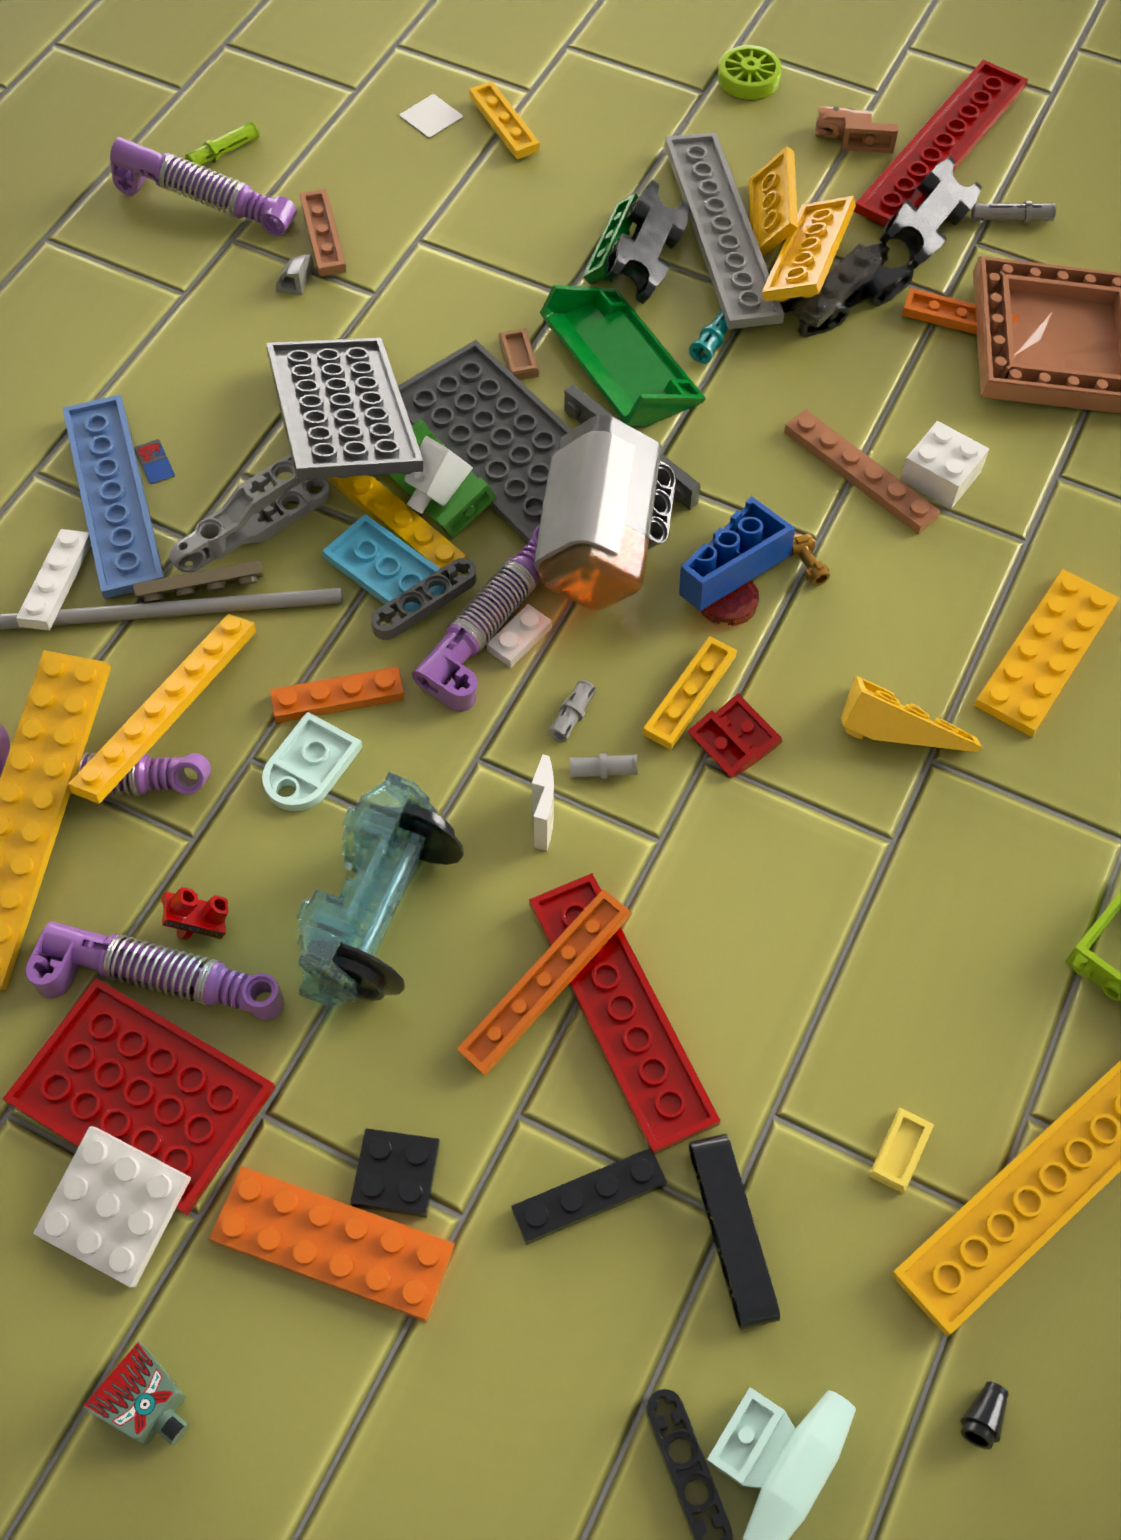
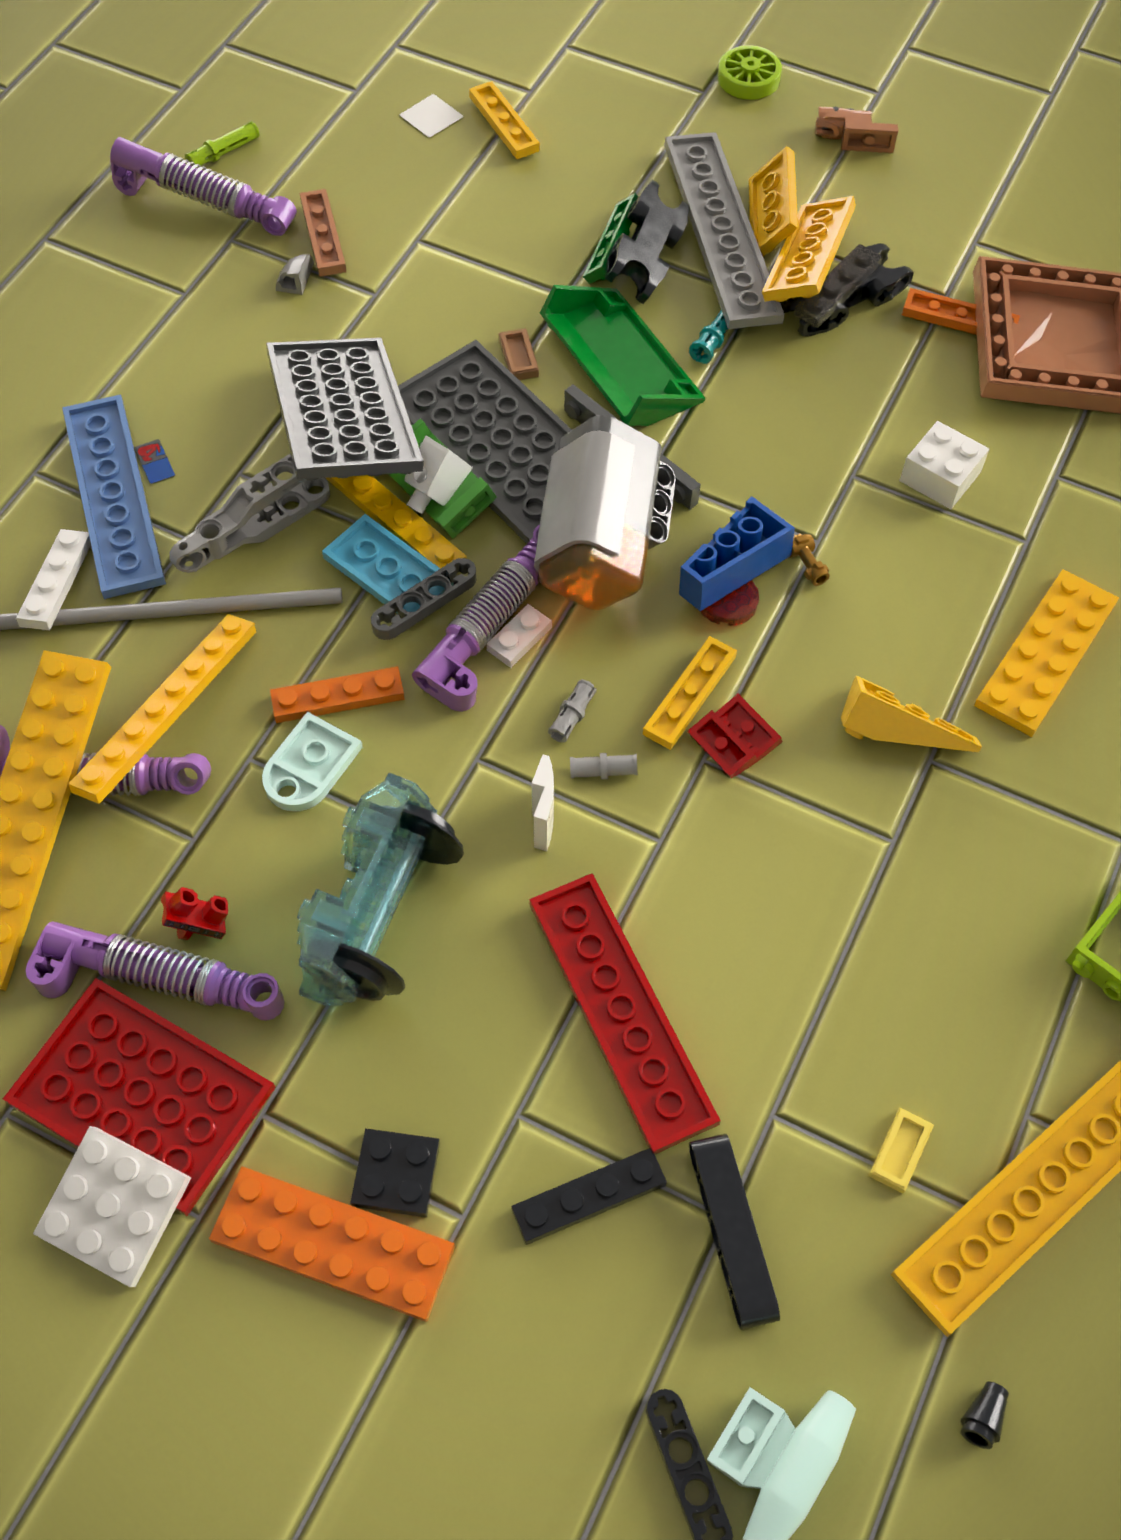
(140, 1399): torso -> none
(185, 584): dark tan plate -> none
(543, 982): orange plate -> none
(862, 471): nougat plate -> none
(920, 225): piece -> none
(950, 131): red plate -> none
(1011, 212): light grey pin -> none

